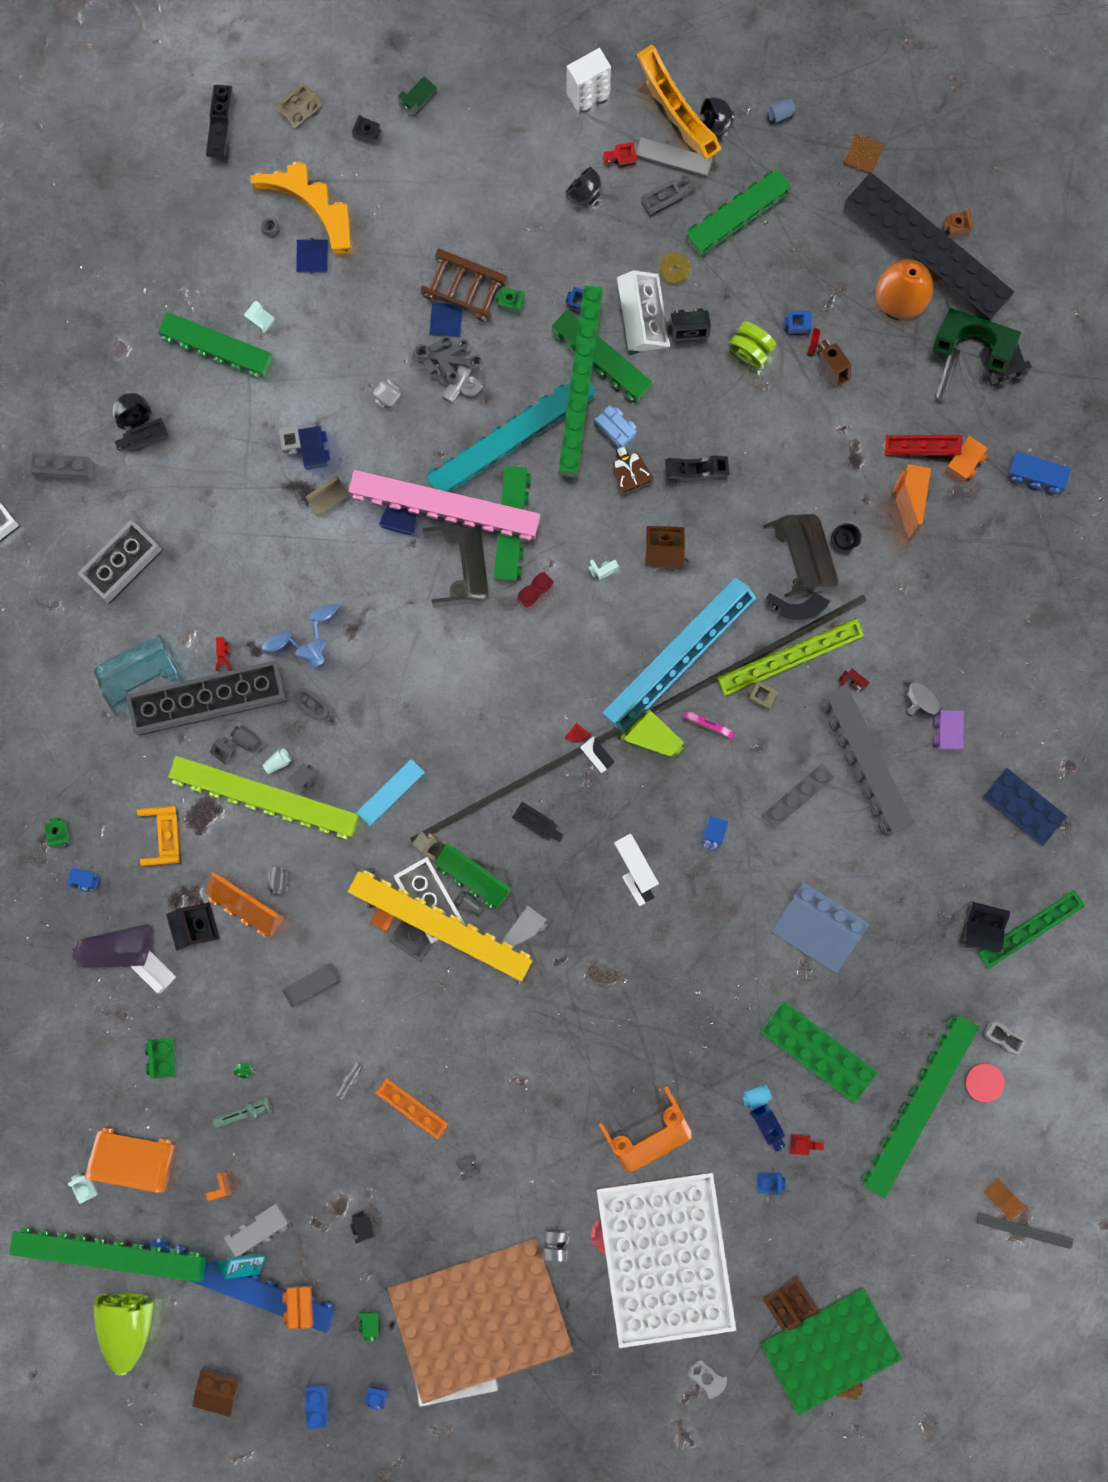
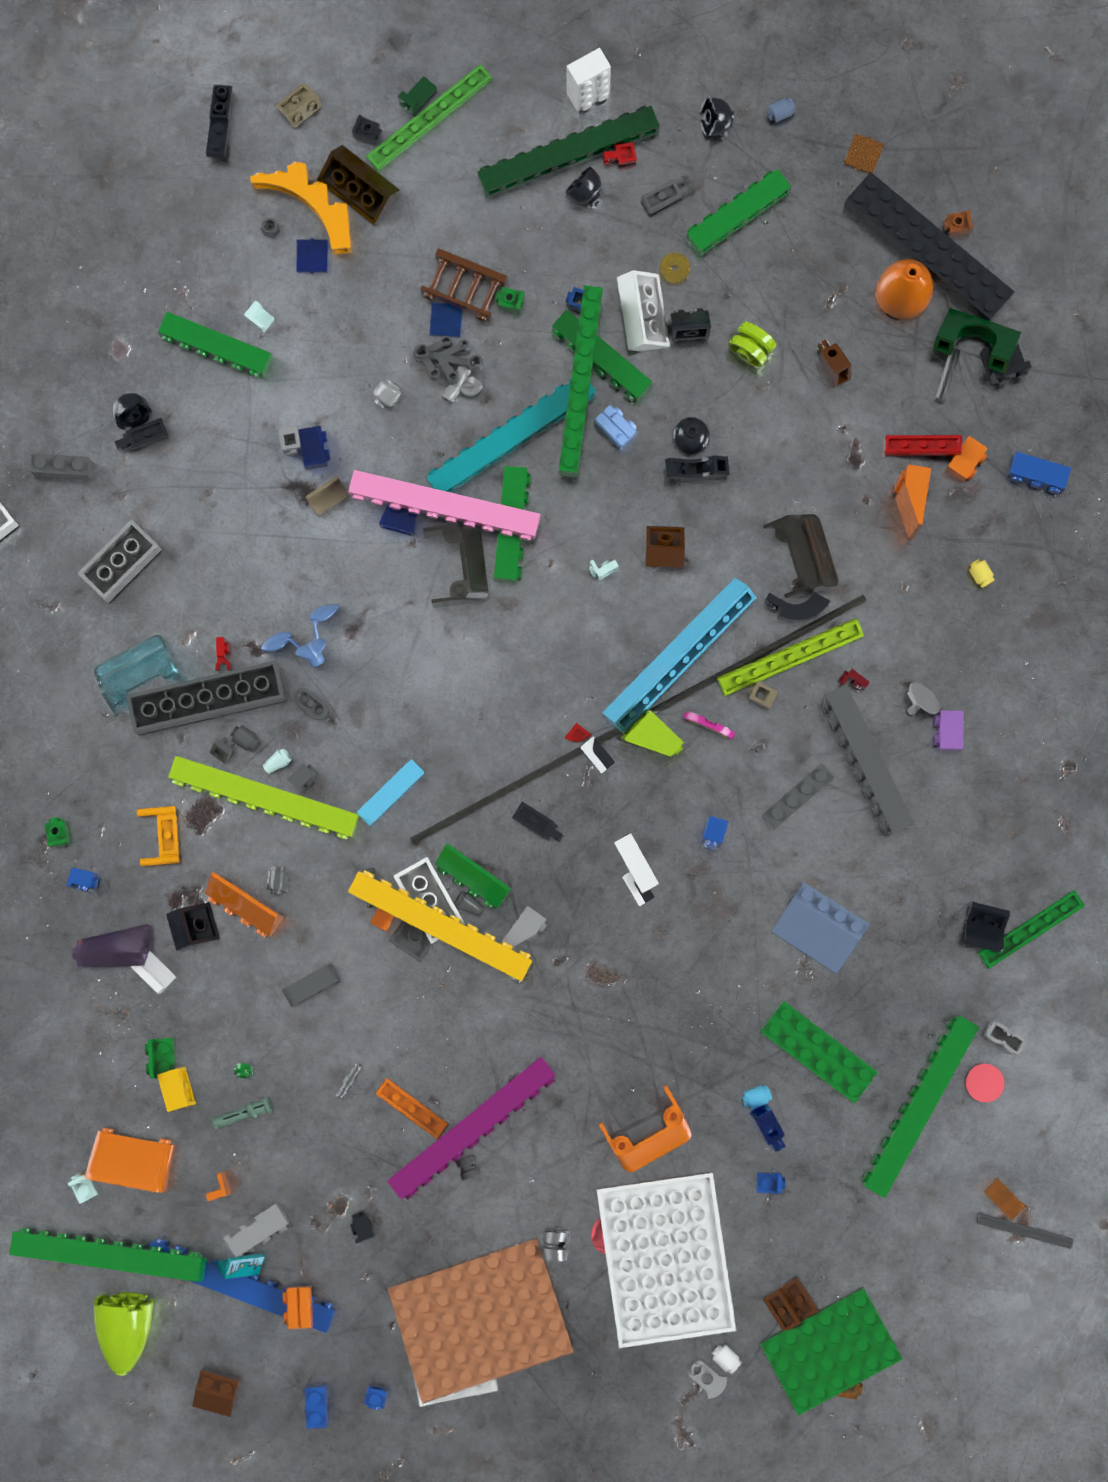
(176, 1089): none -> yellow panel
(358, 184): none -> dark brown slope
(369, 1325): green brick -> none
(429, 117): none -> bright green tile
(429, 845): dark tan brick -> none
(471, 1128): none -> magenta brick
(539, 588): dark red brick -> none
(567, 151): none -> dark green brick
(630, 471): reddish brown torso -> none
(673, 157): light grey tile -> none
(677, 109): light orange arch -> none
(691, 436): none -> black cylinder
(726, 1358): none -> white brick
(801, 1144): red plate -> none
(802, 317): blue brick -> none
(814, 341): red tile -> none
(846, 537): black hair -> none
(981, 573): none -> light yellow brick
(1024, 807): dark blue plate -> none

